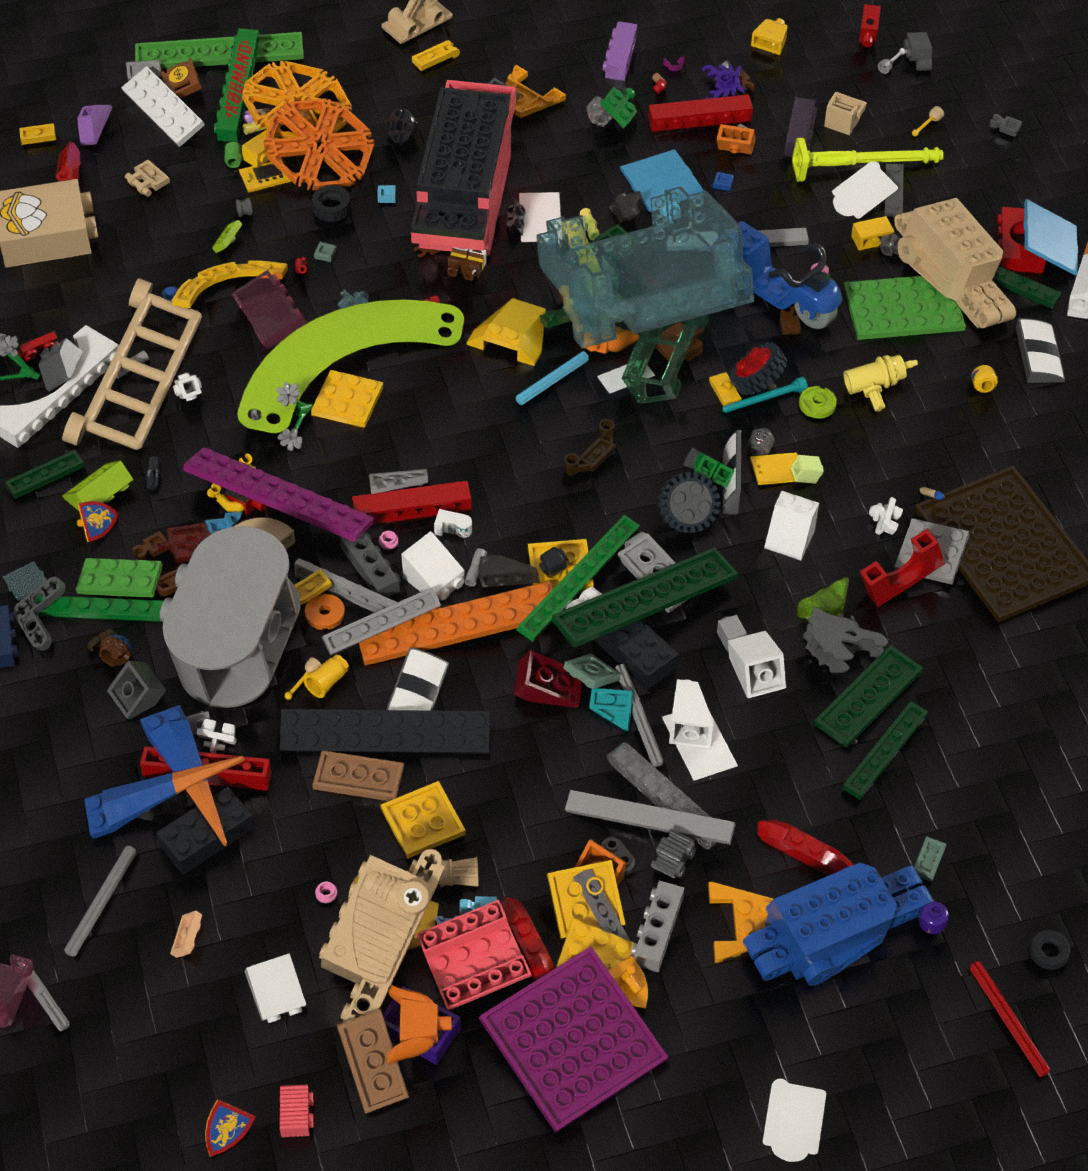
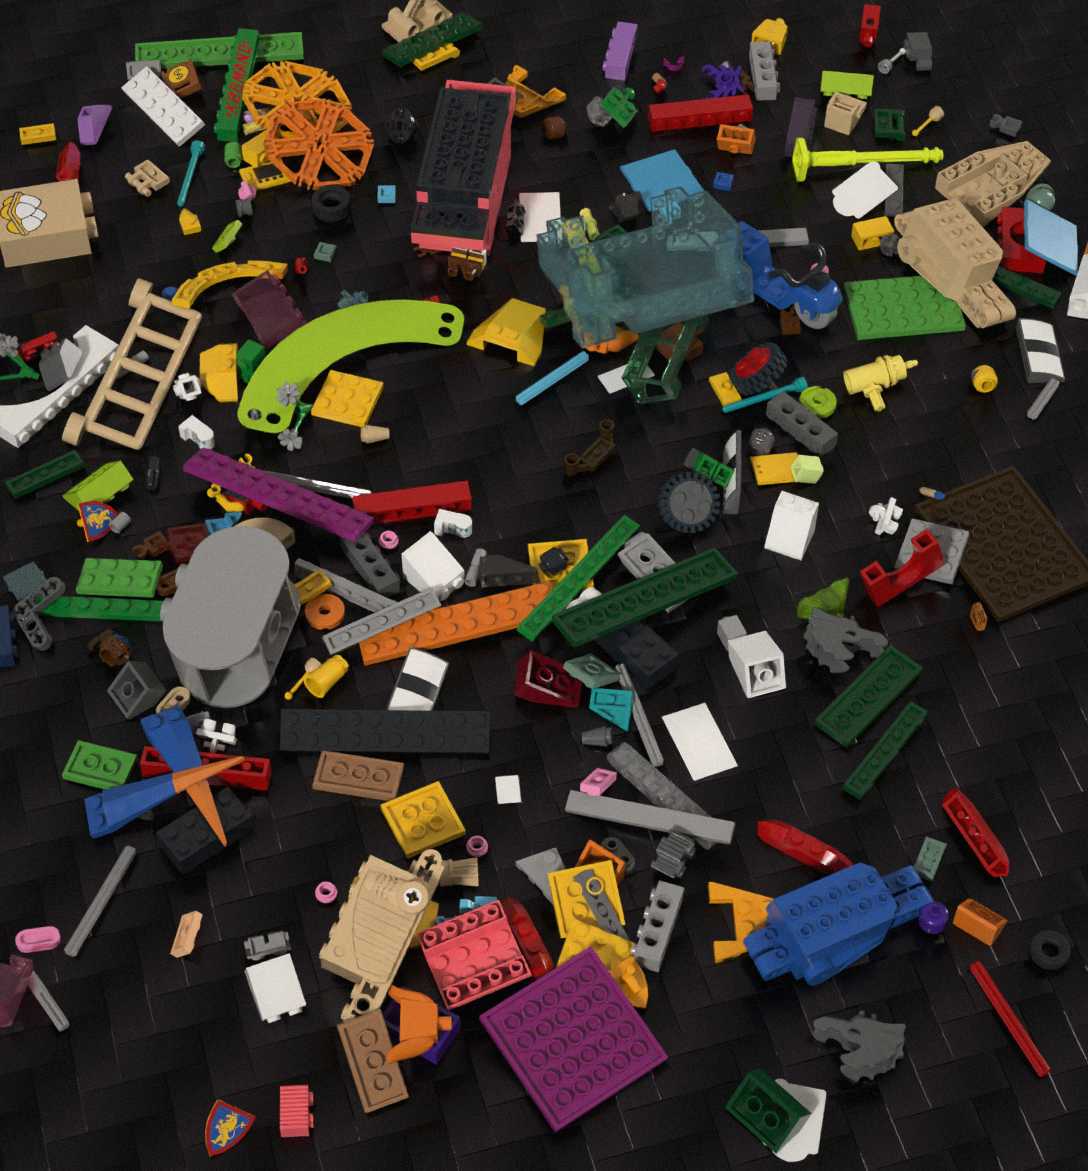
(38, 939): none -> bright pink tile
(99, 766): none -> bright green plate
(119, 522): none -> light grey hinge
(171, 699): none -> tan plate
(189, 222): none -> yellow plate
(197, 149): none -> teal piece
(198, 432): none -> white leg
(220, 371): none -> yellow wedge
(246, 191): none -> bright pink plate
(249, 359): none -> green brick
(275, 946): none -> light grey hinge
(321, 487): none -> light grey axle
(374, 433): none -> tan cone
(394, 480): light grey wing -> none
(431, 39): none -> dark green plate
(477, 841): none -> bright pink plate
(508, 789): none -> white sticker
(539, 865): none -> light grey wing
(553, 127): none -> reddish brown head
(598, 781): none -> bright pink plate
(599, 737): none -> dark grey cone
(690, 717): white slope -> none
(763, 71): none -> light grey brick
(767, 1110): none -> dark green slope
(801, 424): none -> dark grey brick
(846, 84): none -> lime slope
(872, 1045): none -> dark grey animal
(883, 124): none -> dark green plate
(976, 833): none -> red brick
(978, 616): none -> clear orange tile
(979, 921): none -> orange slope
(992, 178): none -> tan wedge
(1043, 197): none -> sand green helmet
(1043, 398): none -> light grey axle

